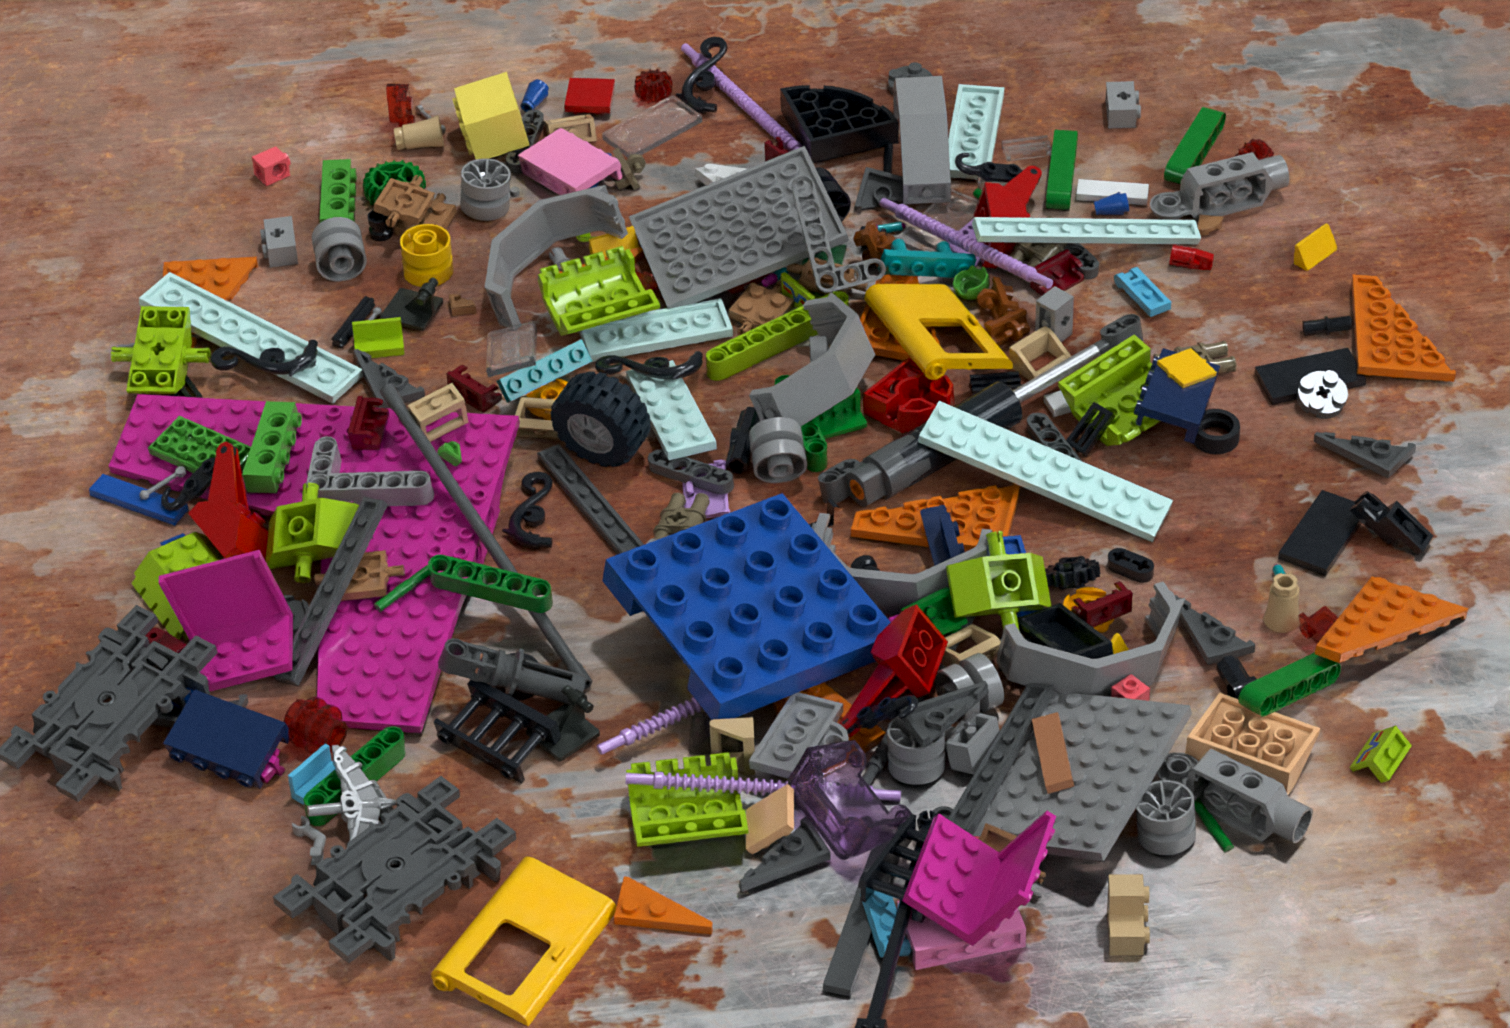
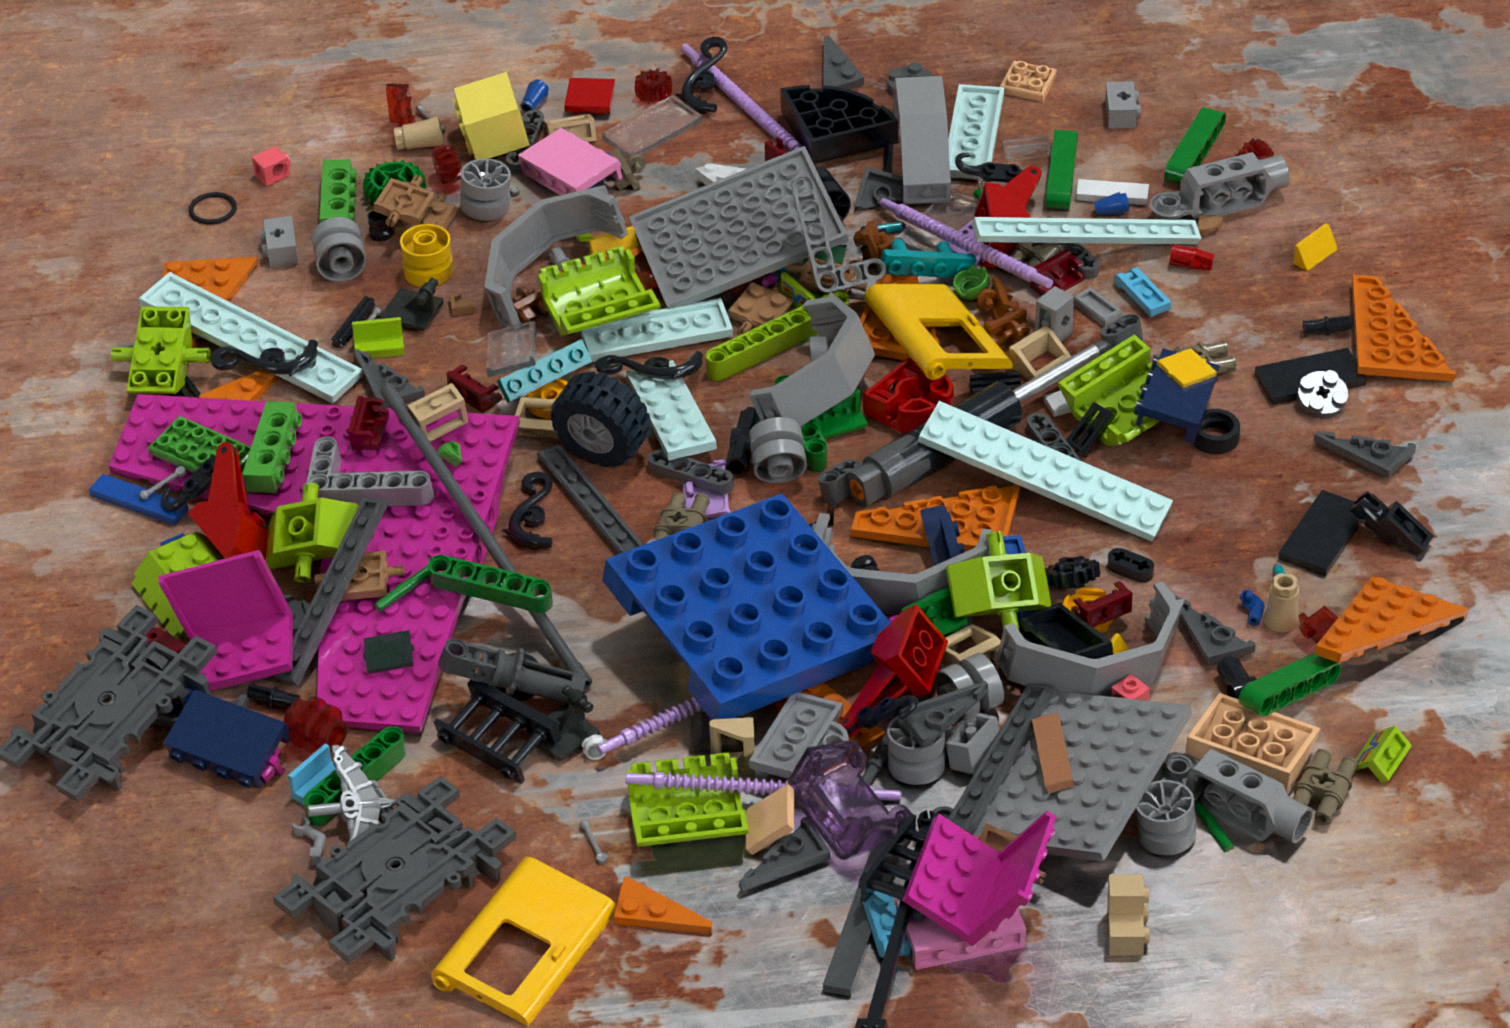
(212, 221): none -> black piece
(245, 388): none -> orange wing
(273, 696): none -> black axle
(388, 652): none -> piece
(446, 163): none -> clear red gear
(527, 302): none -> dark orange hips
(591, 750): none -> white plate
(601, 857): none -> light grey hinge
(838, 69): none -> dark grey wing
(1028, 81): none -> light nougat tile
(1097, 307): none -> light grey tile
(1254, 605): none -> blue arm
(1324, 785): none -> dark tan pin

